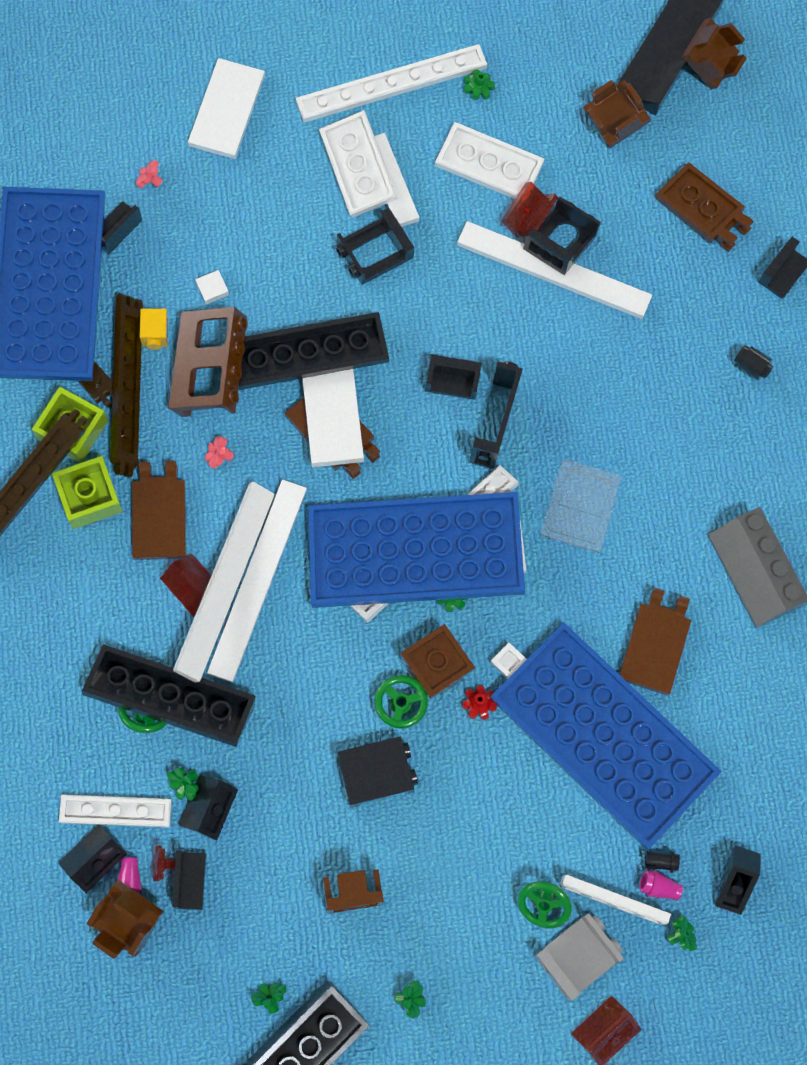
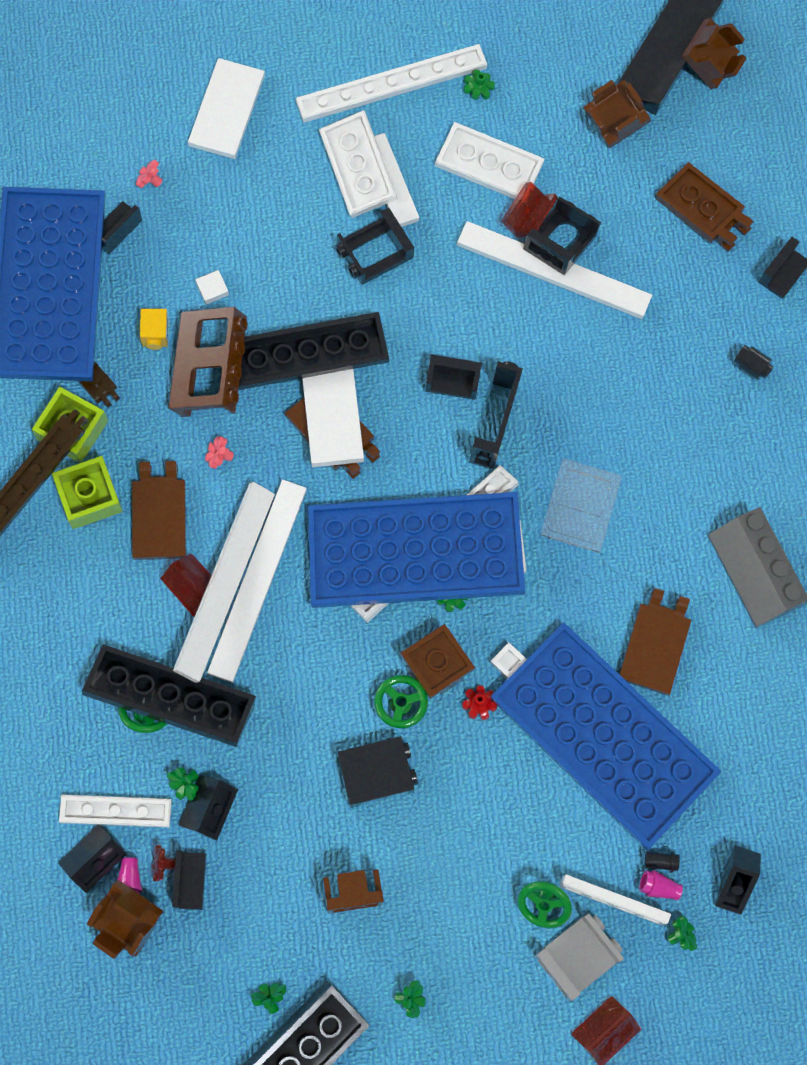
(126, 385): dark brown hinge -> none

